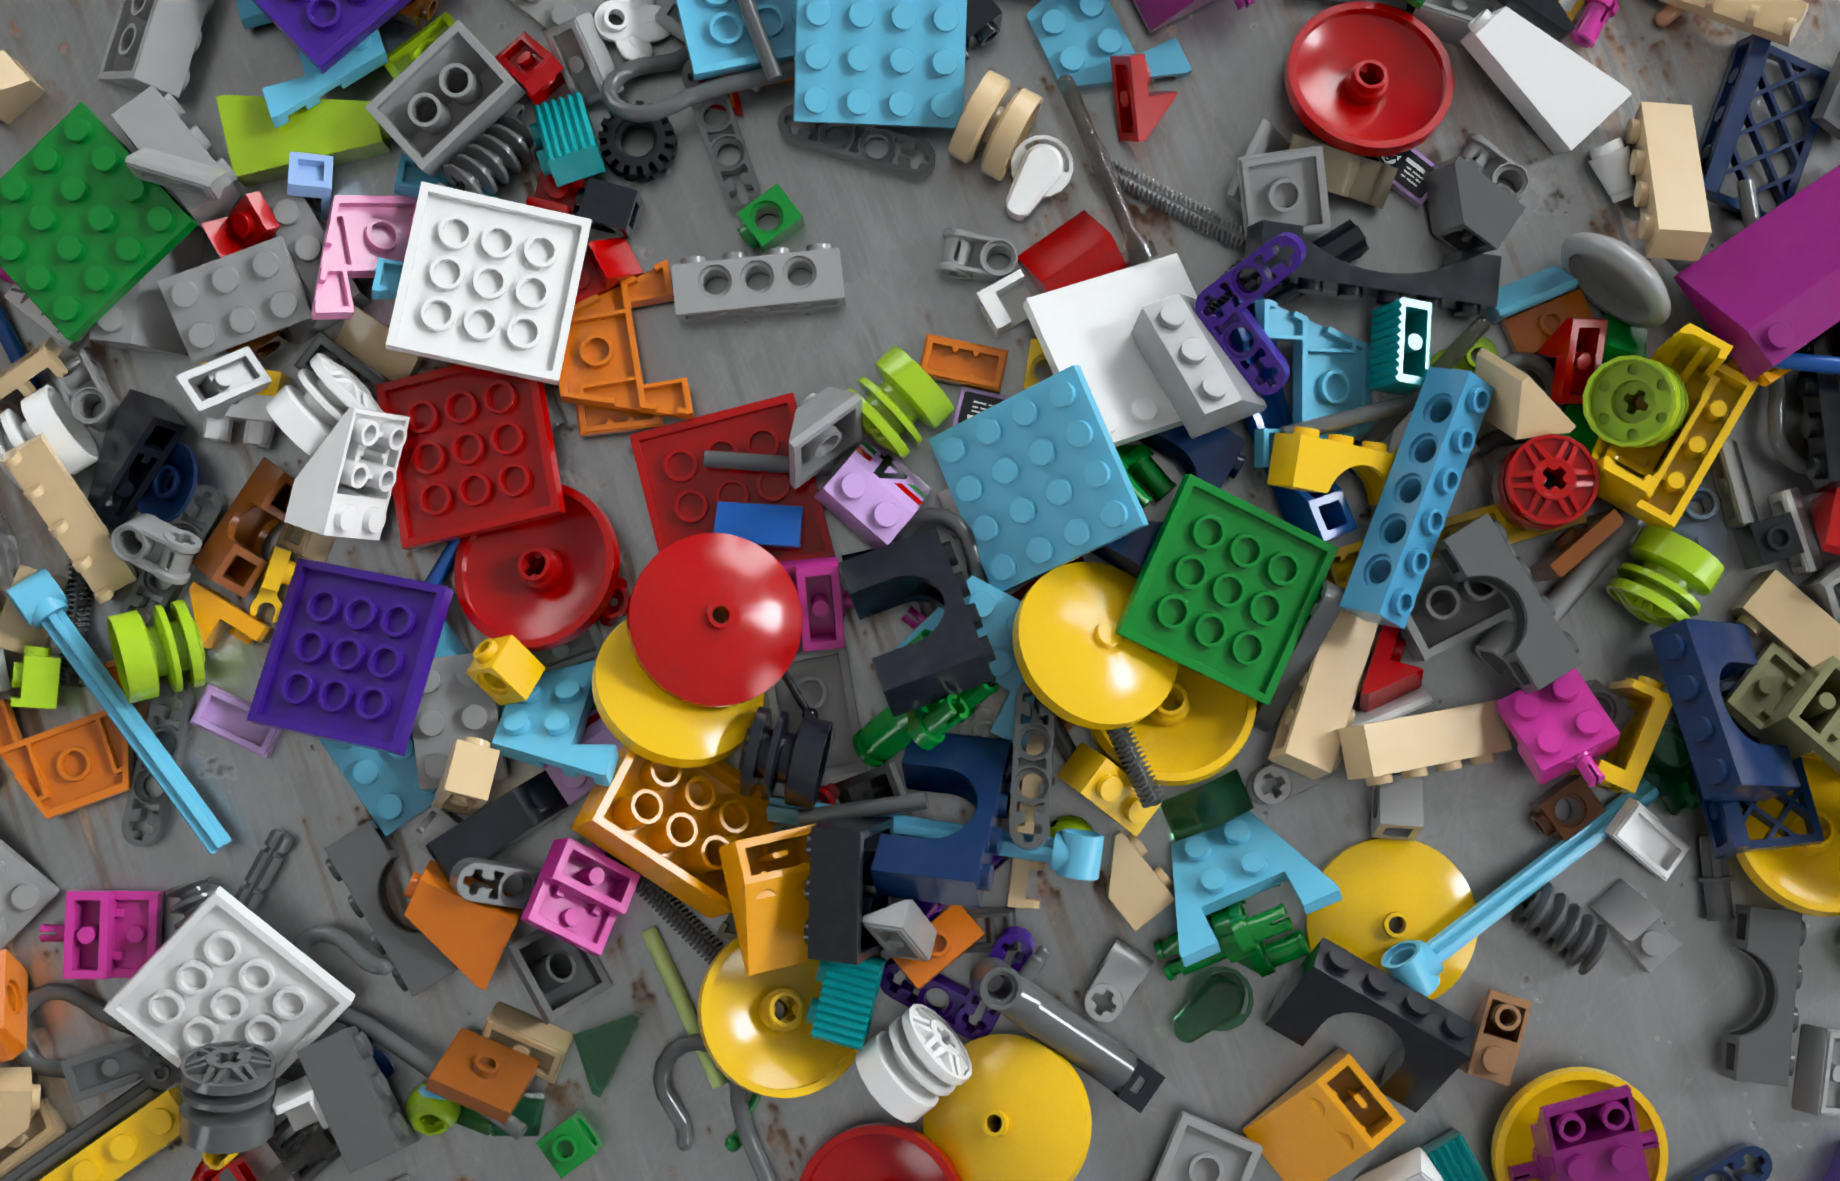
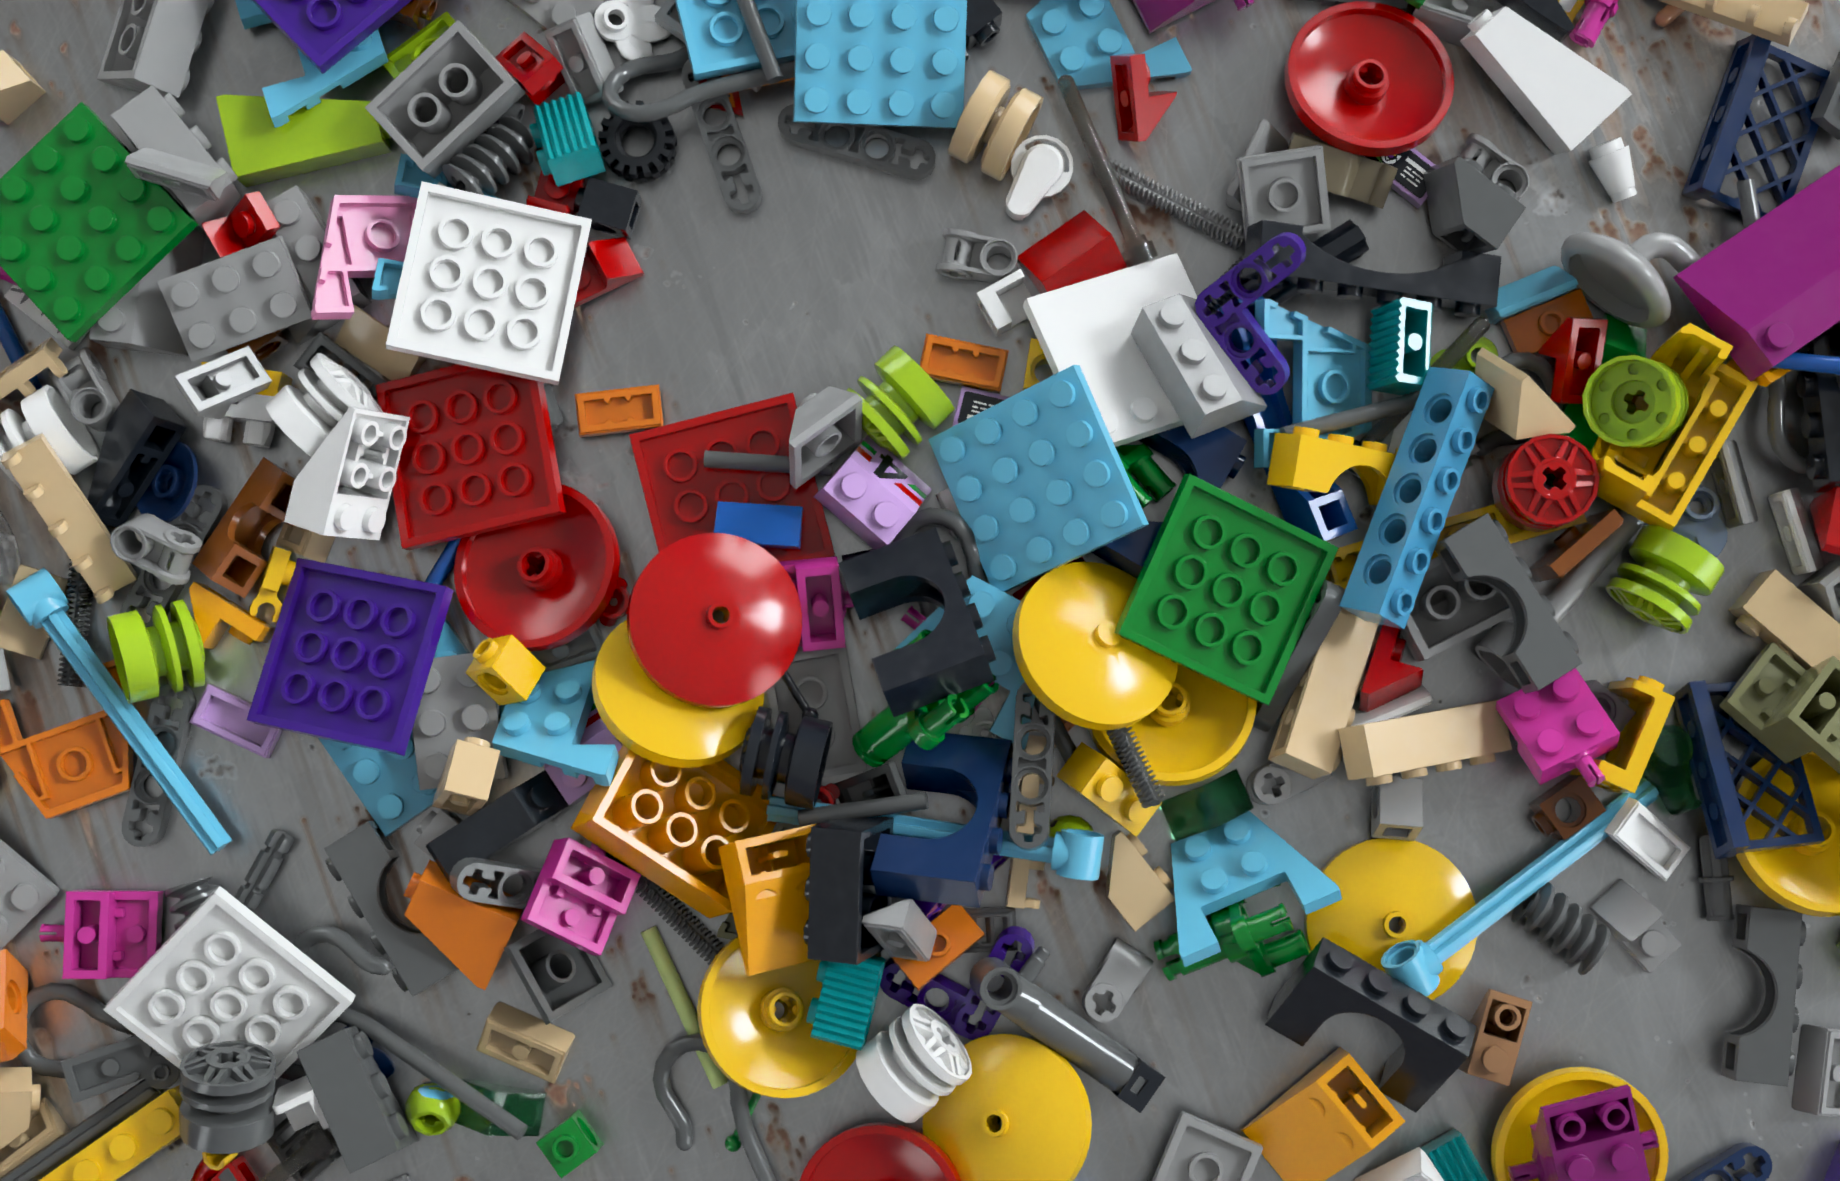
(36, 678): lime brick -> none
(311, 177): light blue panel -> none
(483, 1075): dark orange plate -> none
(603, 354): orange wing -> none
(603, 1048): clear green slope -> none
(770, 202): green brick -> none
(780, 295): light grey brick -> none
(1213, 1004): clear green piece -> none
(1668, 181): tan brick -> none
(1726, 762): dark blue arch -> none
(1768, 541): black brick -> none

